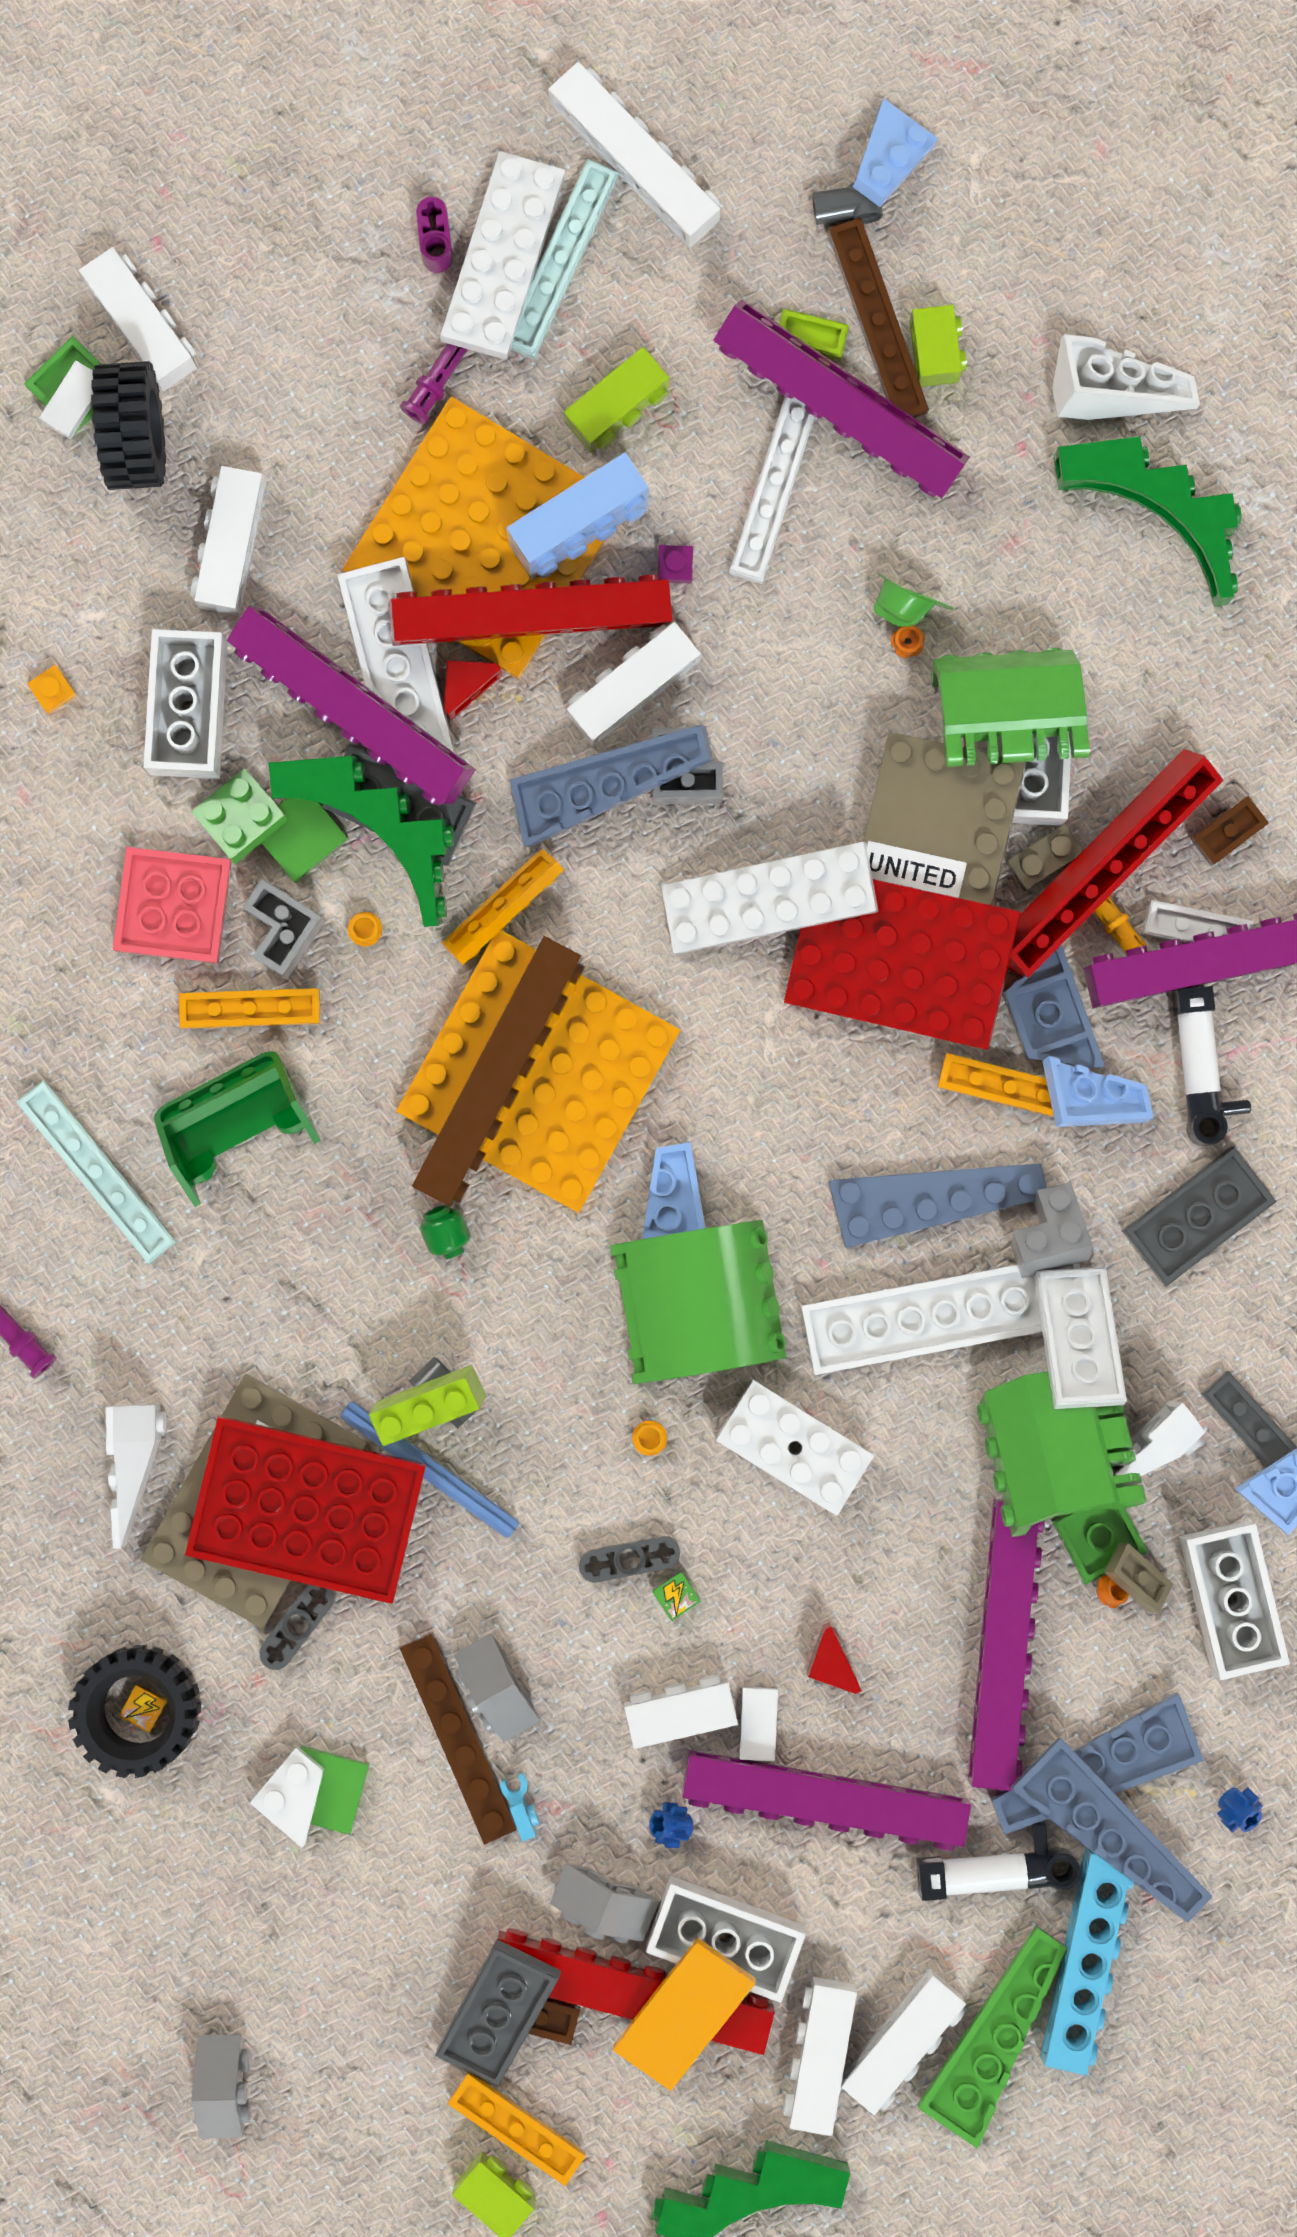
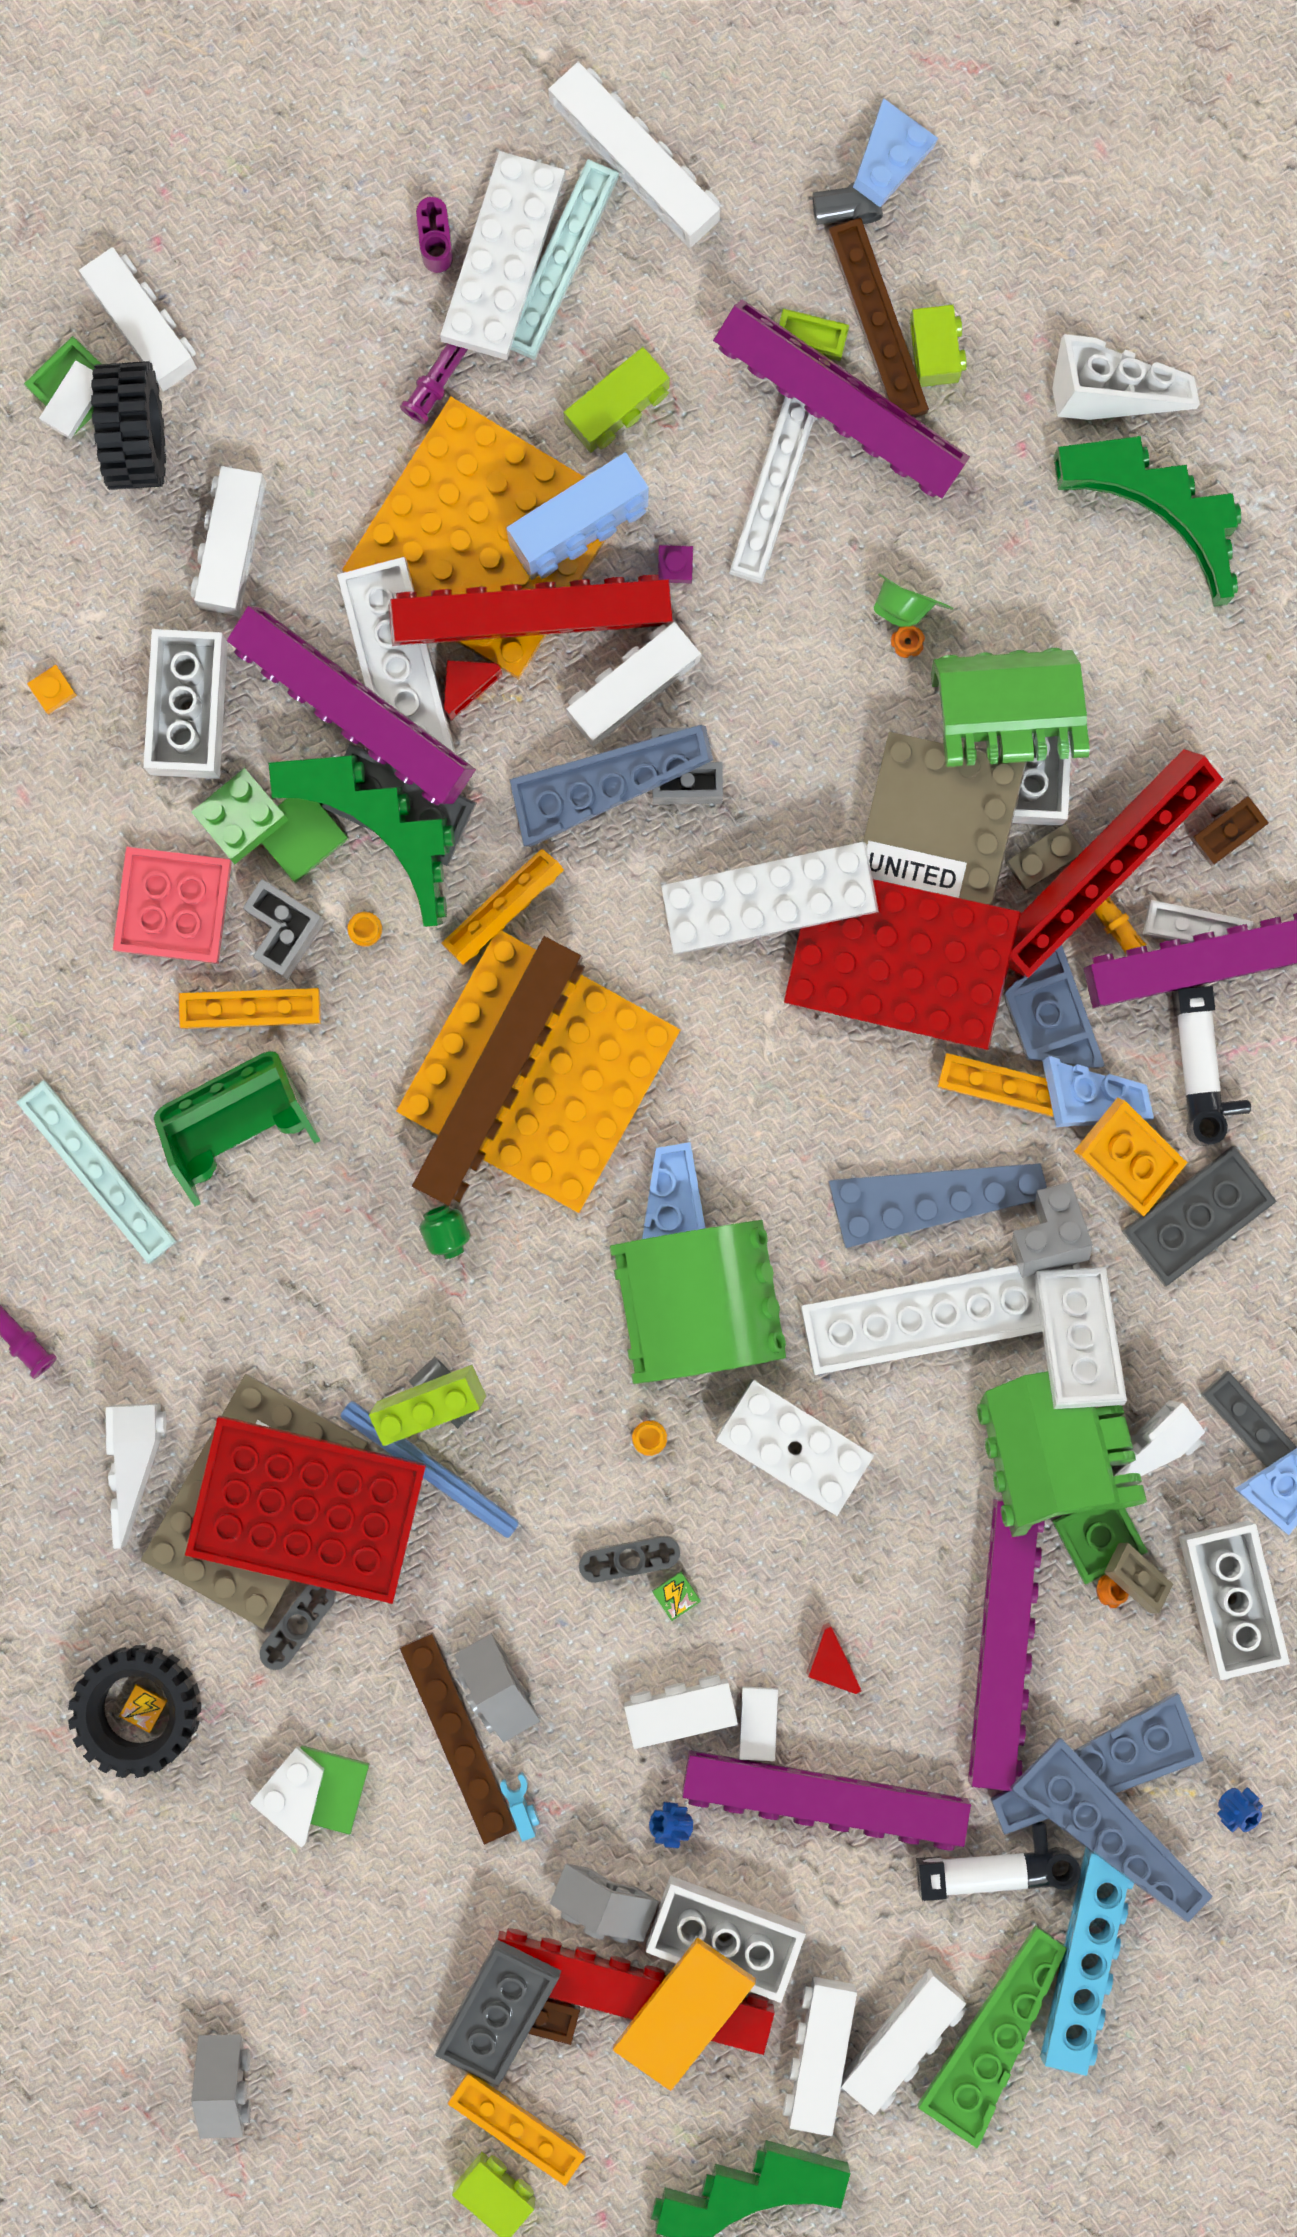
(1130, 1156): none -> light orange plate

